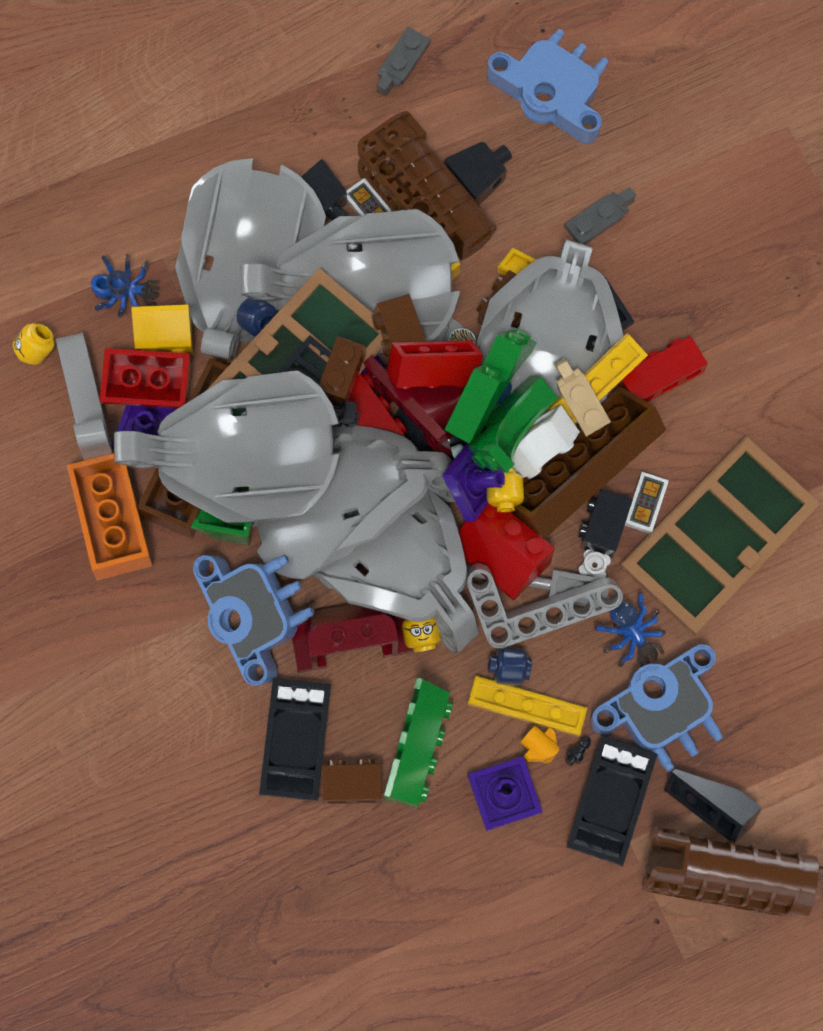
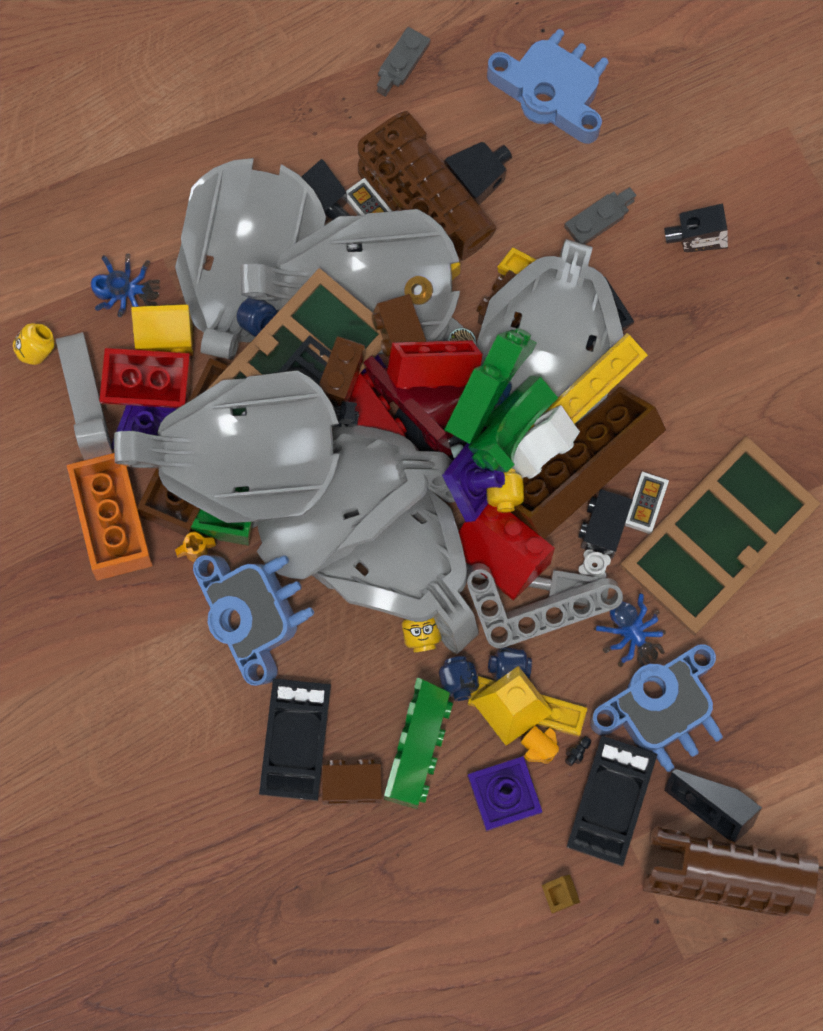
(194, 546): none -> light orange piece
(346, 630): dark red windscreen -> none
(427, 290): none -> pearl gold plate
(459, 678): none -> dark blue head
(512, 705): none -> yellow slope
(560, 893): none -> pearl gold plate
(580, 398): tan hinge -> none
(665, 370): red brick -> none
(700, 229): none -> black torso

